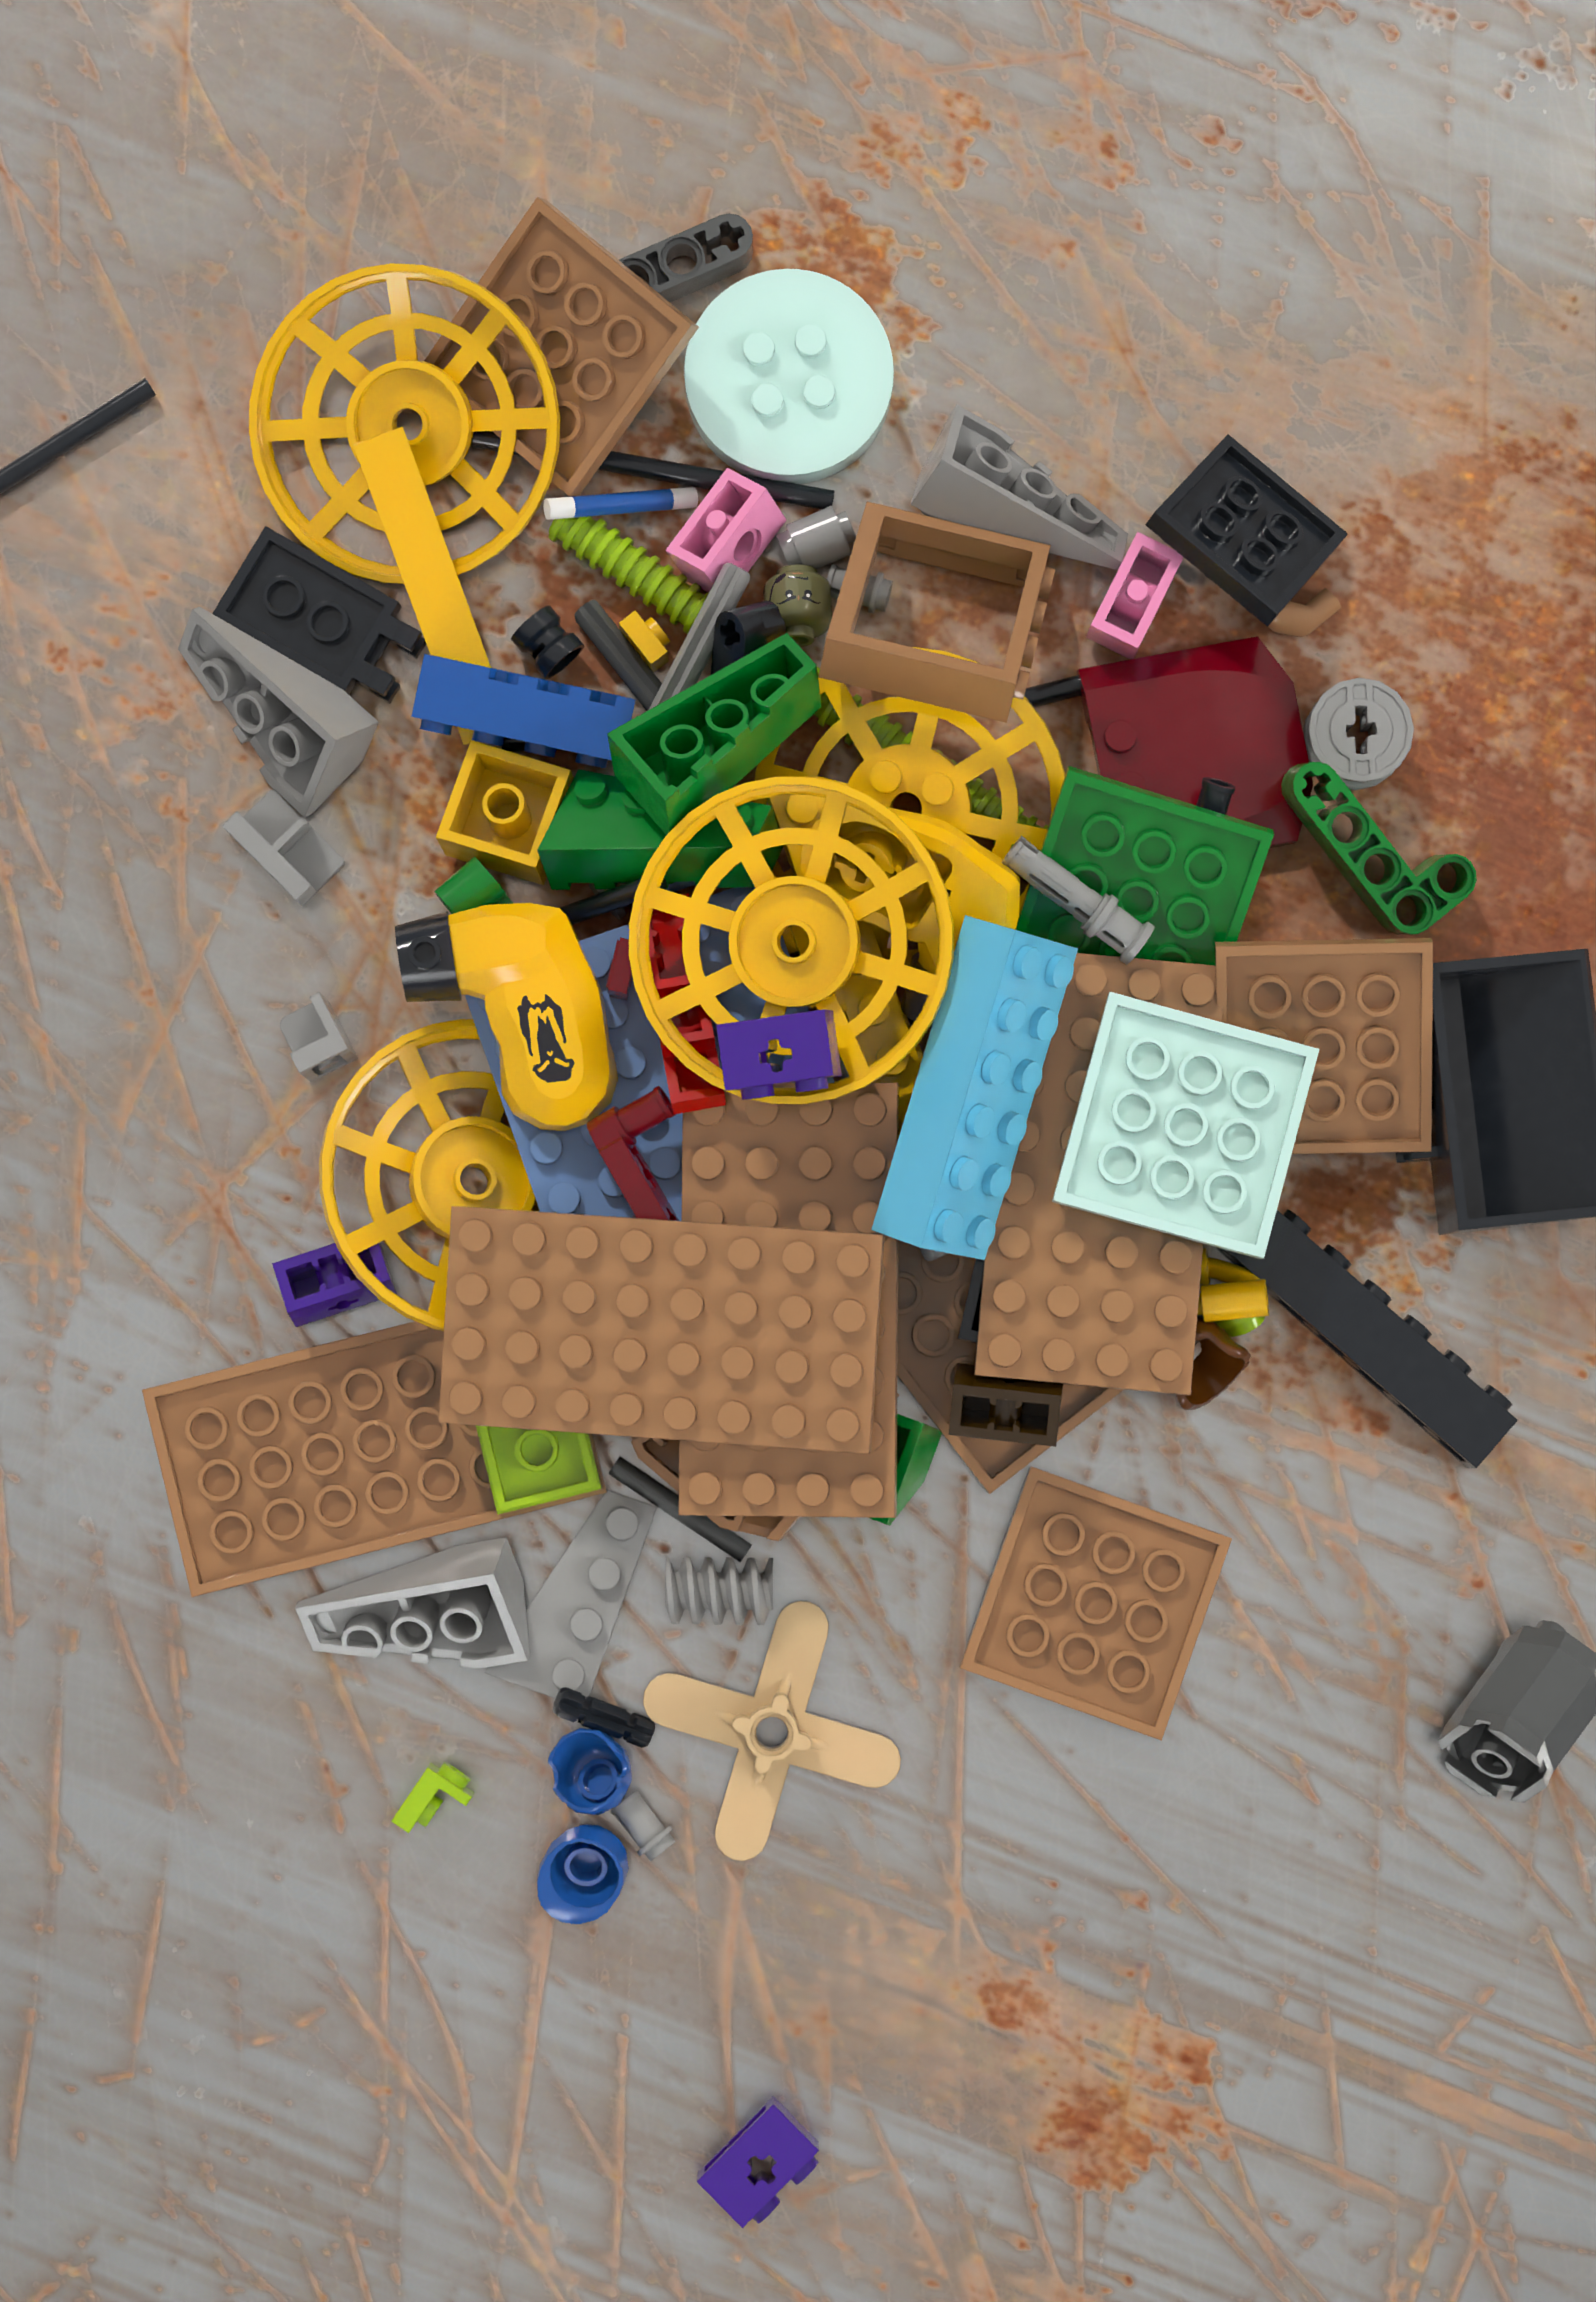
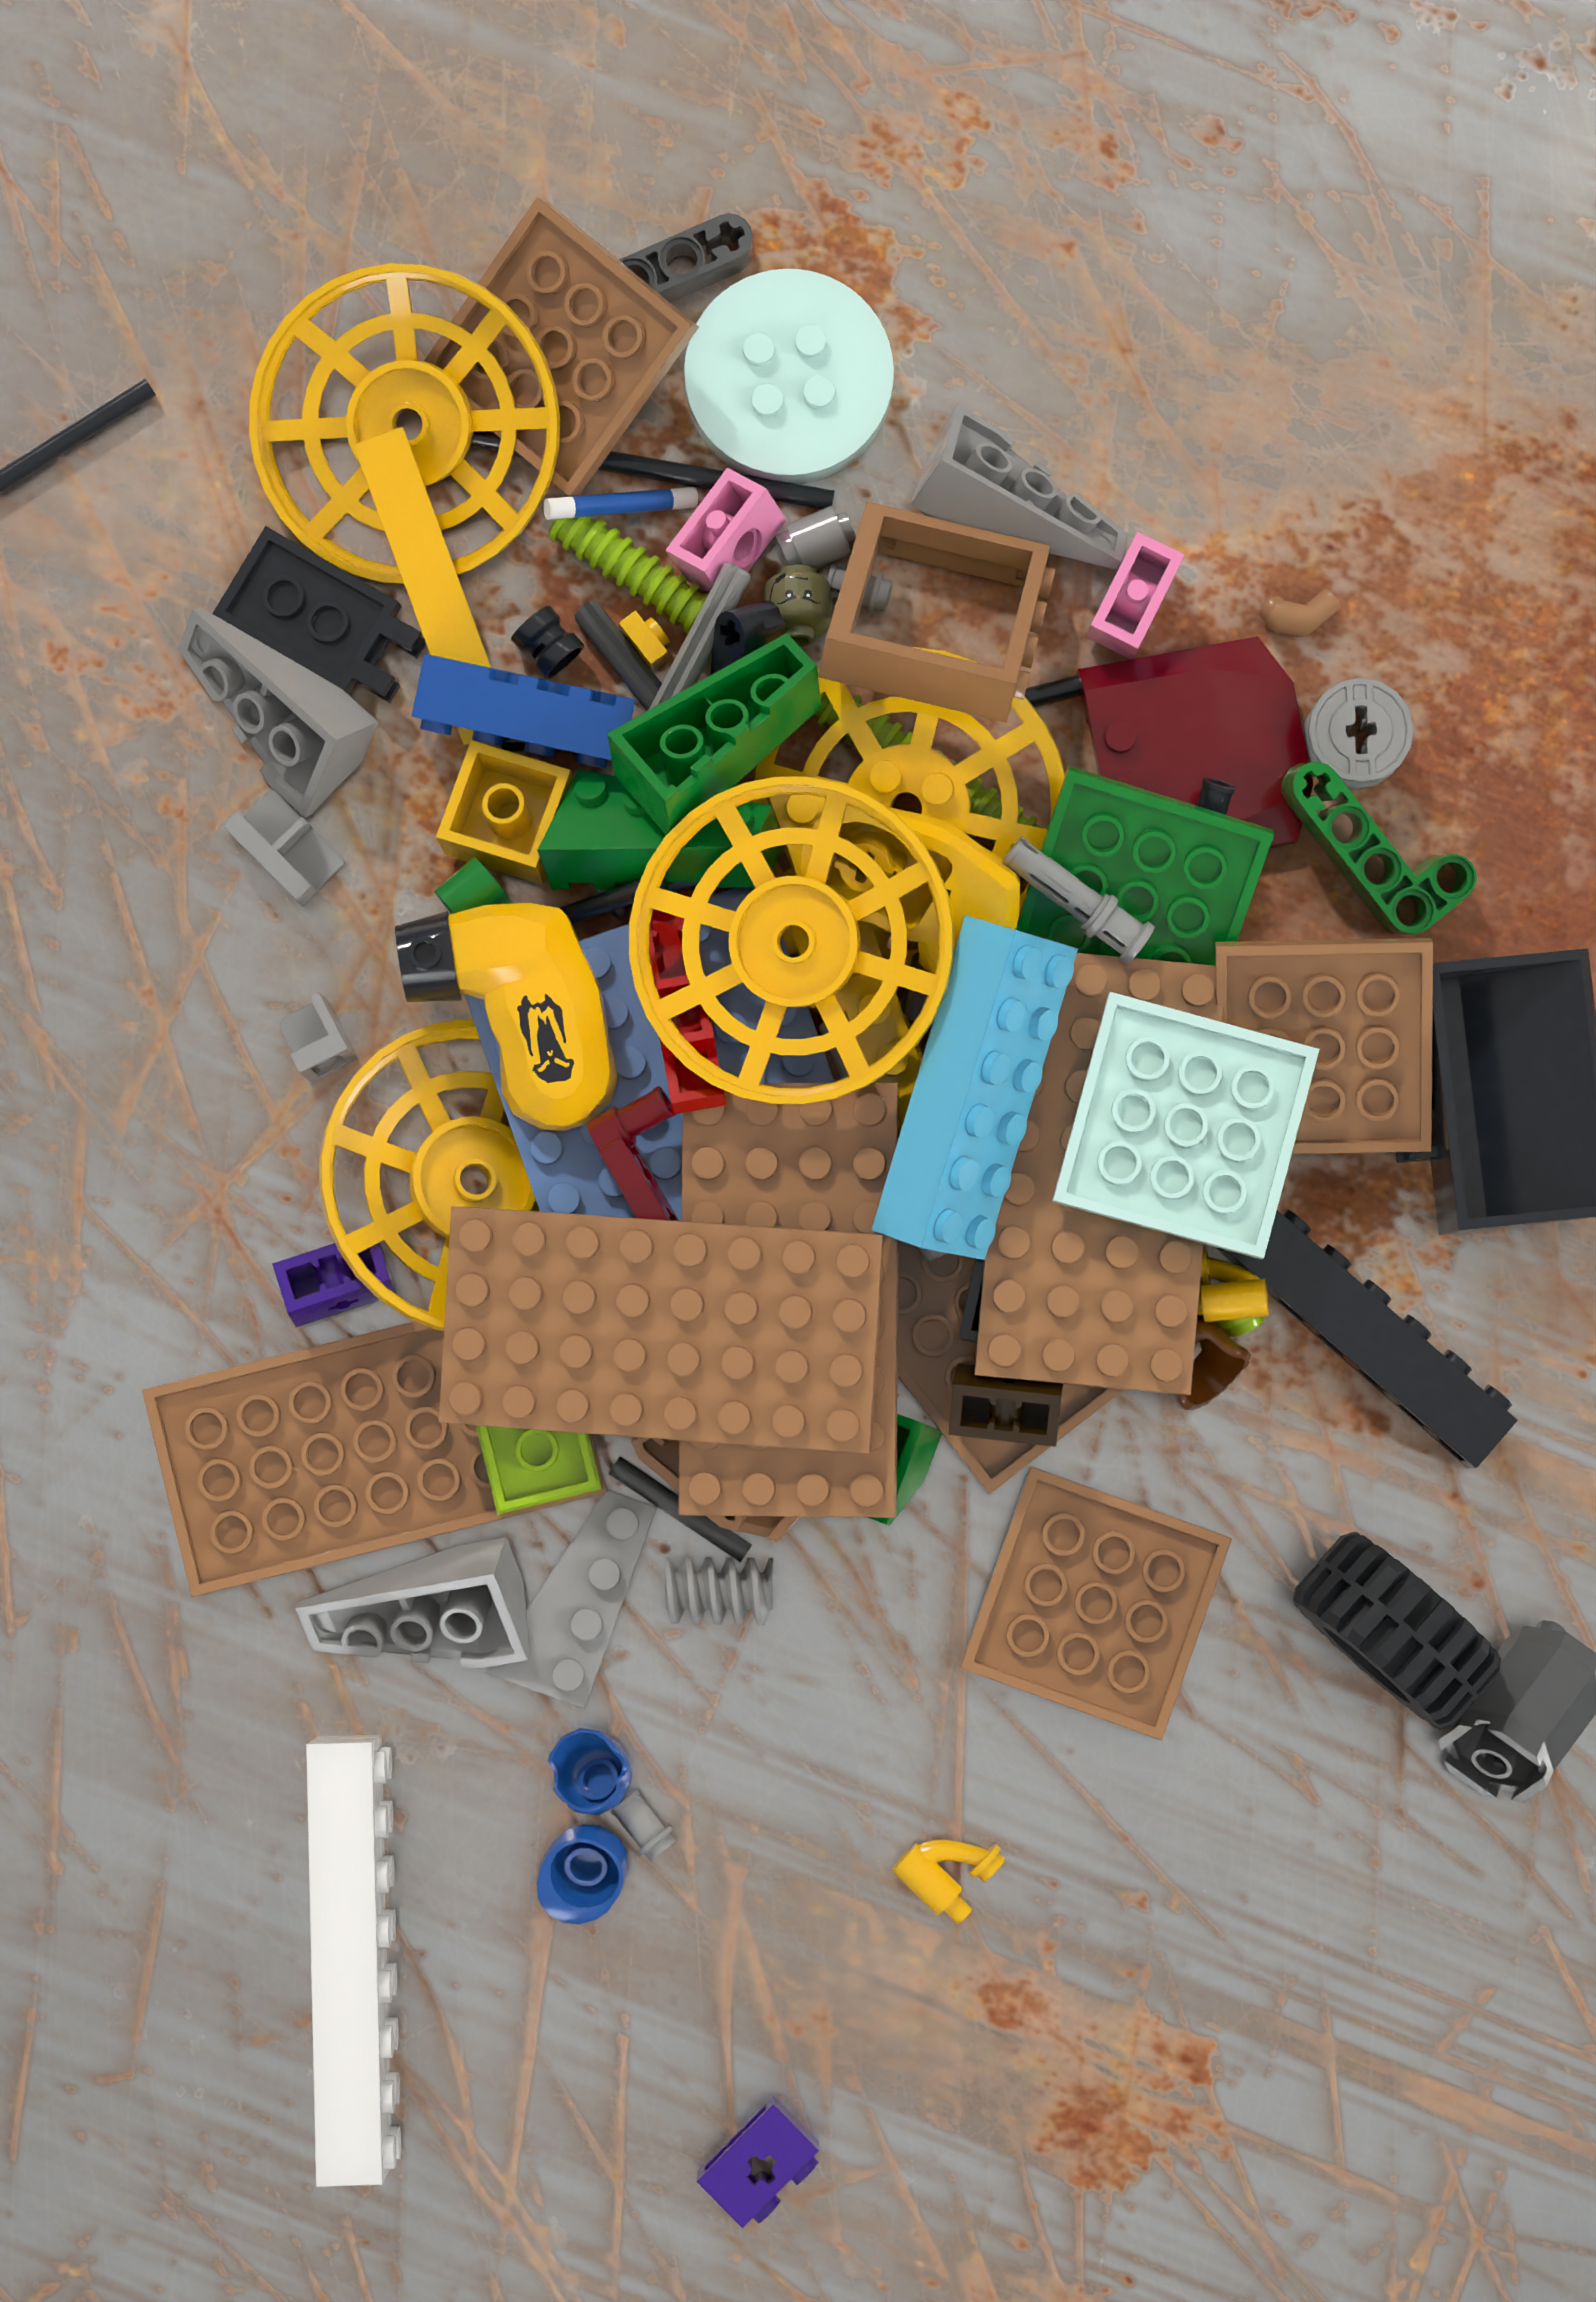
(350, 1960): none -> white brick
(423, 1802): lime bracket -> none
(603, 1717): black axle -> none
(620, 973): dark red tile -> none
(746, 1048): dark purple brick -> none
(780, 1693): tan piece -> none
(933, 1885): none -> yellow plant
(1246, 529): black plate -> none
(1397, 1630): none -> black tyre

